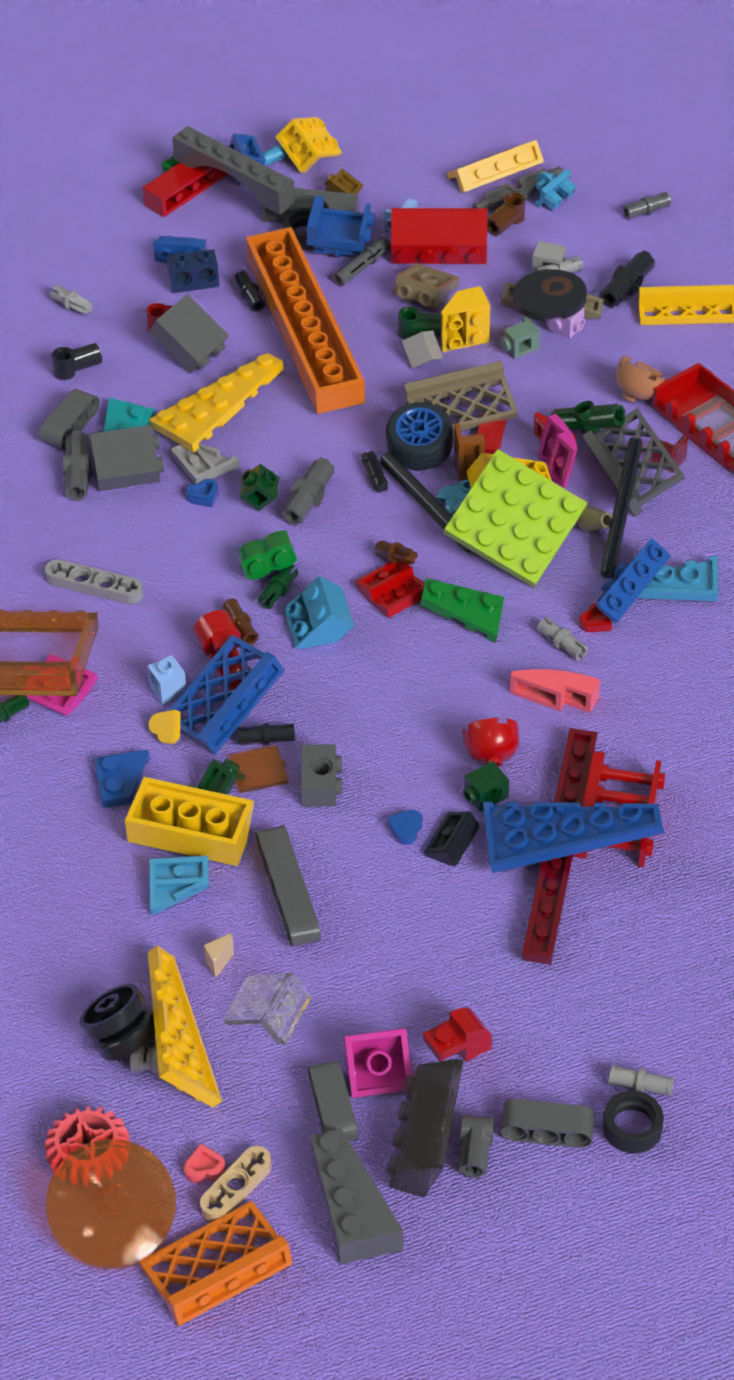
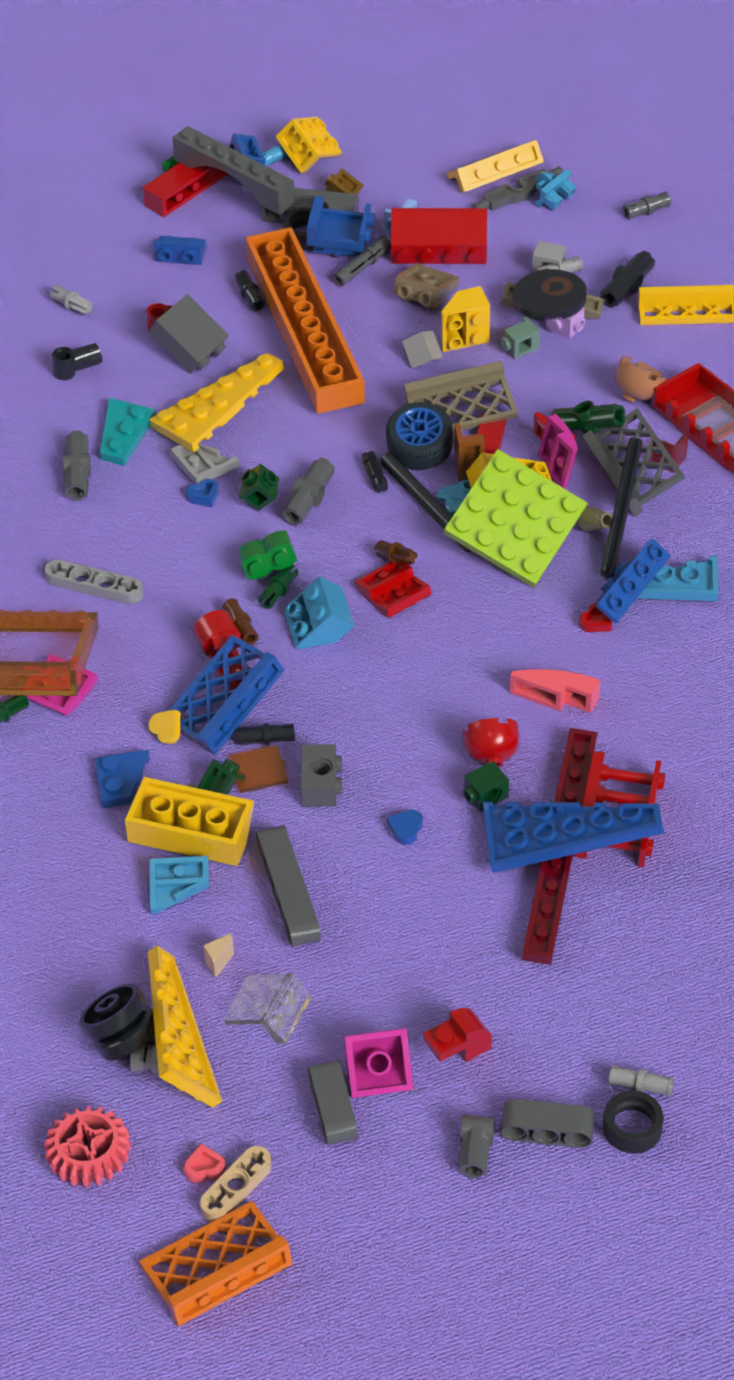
(69, 416): dark grey beam -> none
(110, 1204): clear orange dish -> none
(126, 457): dark grey brick -> none
(167, 679): light blue brick -> none
(193, 271): dark blue brick -> none
(354, 1206): dark grey wedge -> none
(413, 322): dark green piece -> none
(424, 1126): clear smoke slope -> none
(452, 837): black slope -> none
(470, 606): green wing -> none
(509, 213): reddish brown piece -> none
(562, 638): light grey pin -> none

